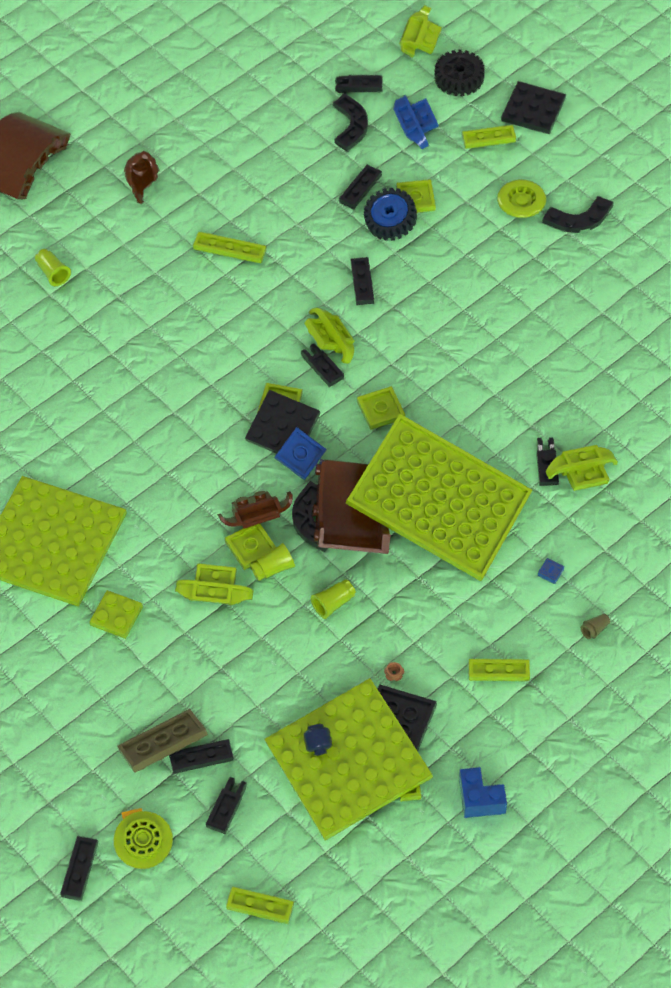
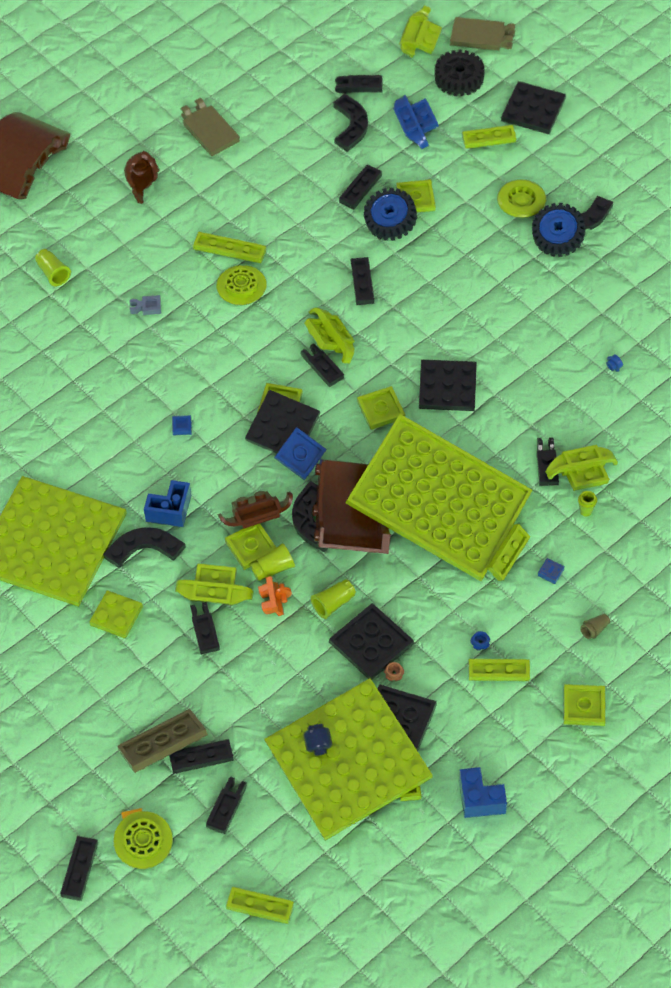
(143, 538): none -> black plate
(149, 305): none -> sand blue plate
(170, 508): none -> blue brick
(181, 425): none -> blue tile
(205, 630): none -> black hinge
(209, 128): none -> olive tile
(241, 279): none -> lime wheel
(277, 593): none -> orange hips
(371, 641): none -> black plate
(447, 385): none -> black plate
(480, 636): none -> blue plate
(482, 34): none -> olive tile
(508, 552): none -> lime plate
(562, 240): none -> wheel
(584, 705): none -> lime plate
(587, 502): none -> lime cone
(614, 363): none -> blue plate

